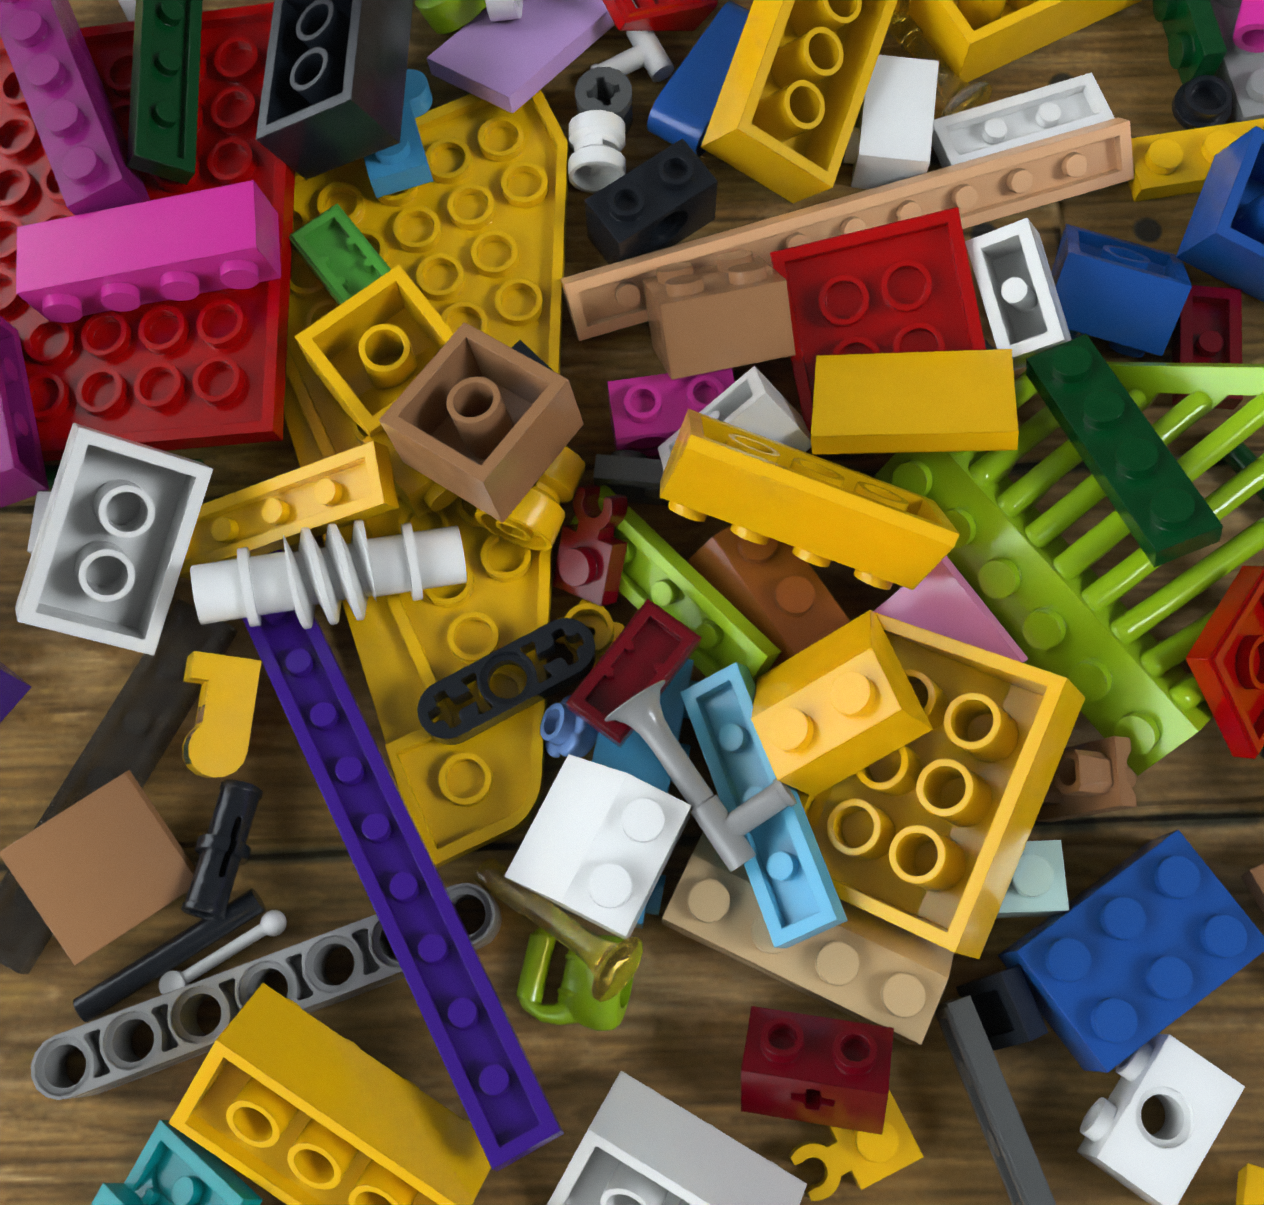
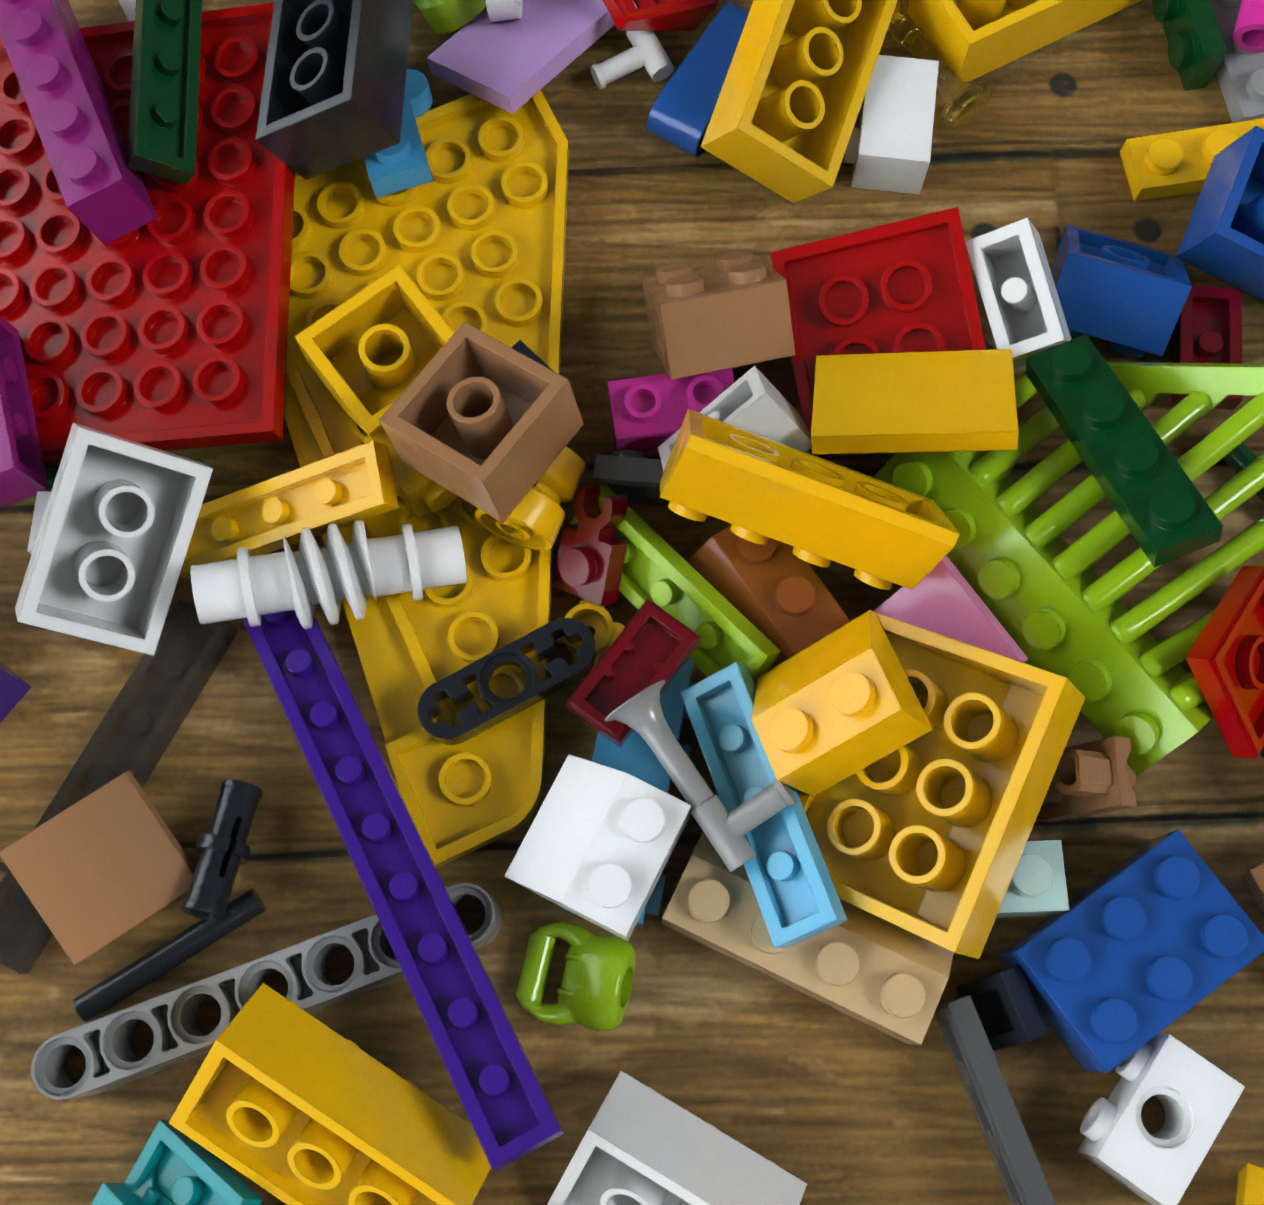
(148, 252): dark pink brick -> none
(224, 712): yellow leg -> none
(271, 924): white hinge -> none
(338, 254): bright green plate -> none
(566, 732): medium blue plate -> none
(597, 147): white wheel -> none
(604, 84): dark grey wheel -> none
(608, 961): clear yellow piece -> none
(652, 205): black brick -> none
(816, 1069): dark red brick -> none
(864, 1154): yellow plate -> none
(980, 188): light nougat plate -> none
(1019, 120): white plate -> none
(1202, 102): black plate -> none

